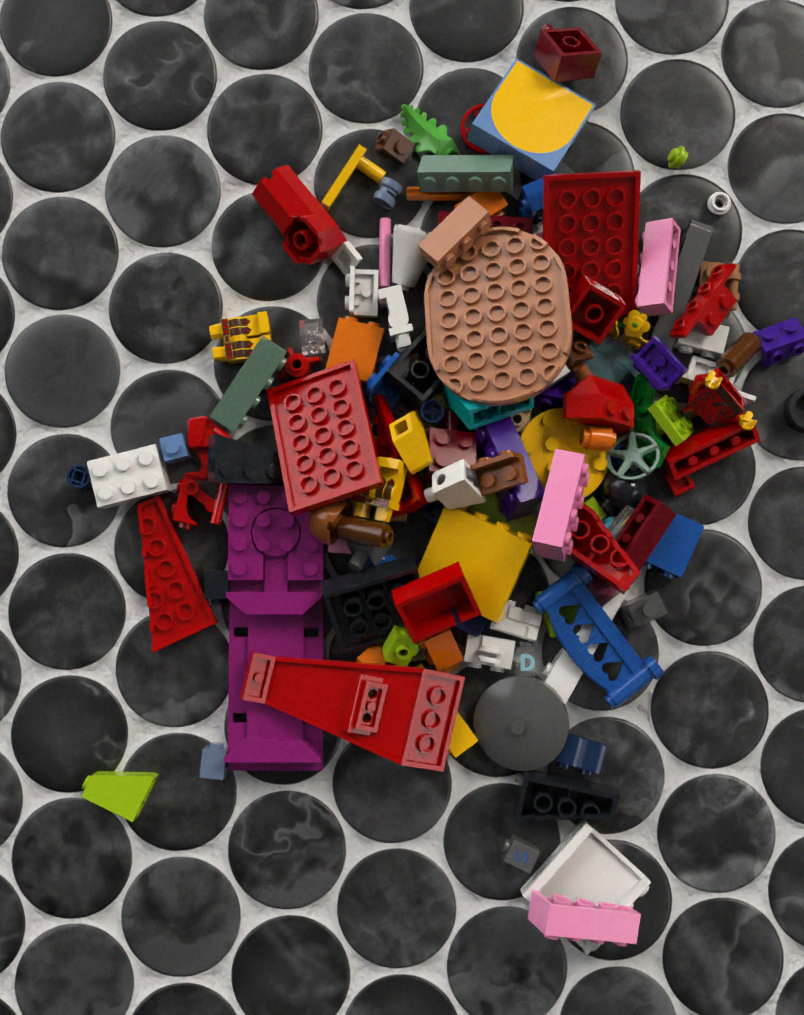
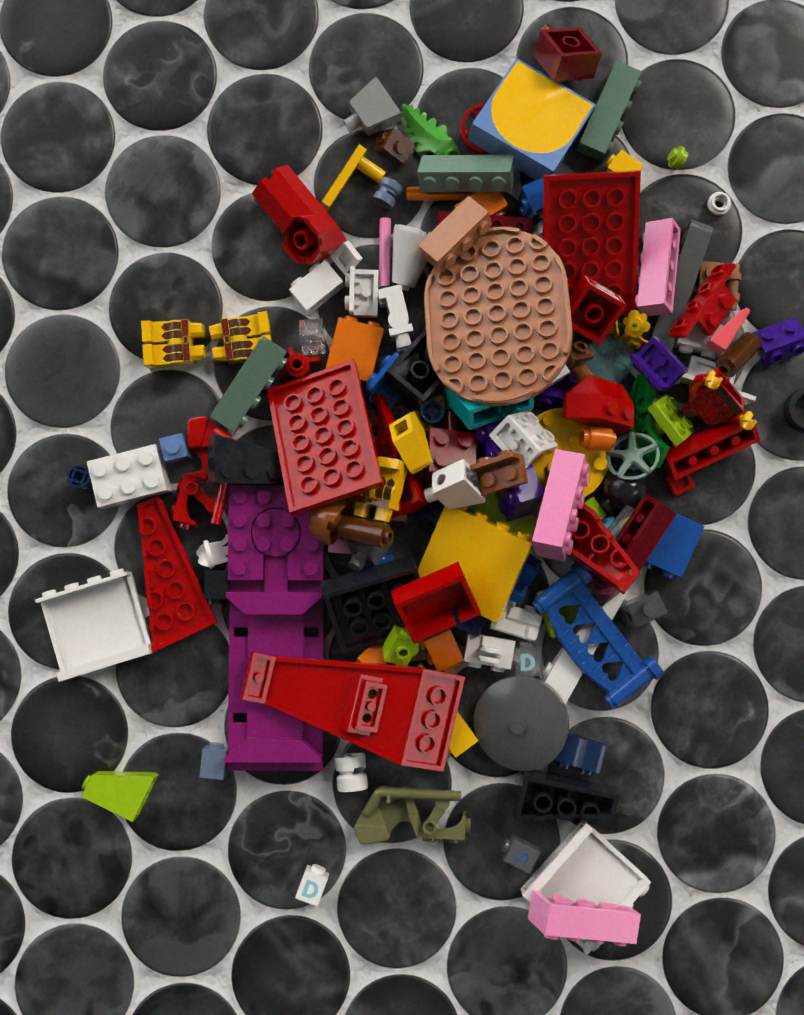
(96, 624): none -> white panel
(171, 343): none -> yellow hips
(213, 553): none -> white piece
(312, 884): none -> white brick
(316, 287): none -> white brick
(351, 772): none -> white wheel
(372, 109): none -> light grey torso
(396, 804): none -> olive piece
(523, 436): none -> white bracket
(526, 576): none -> blue brick
(608, 111): none -> sand green brick
(622, 162): none -> yellow brick
(721, 340): none -> coral slope

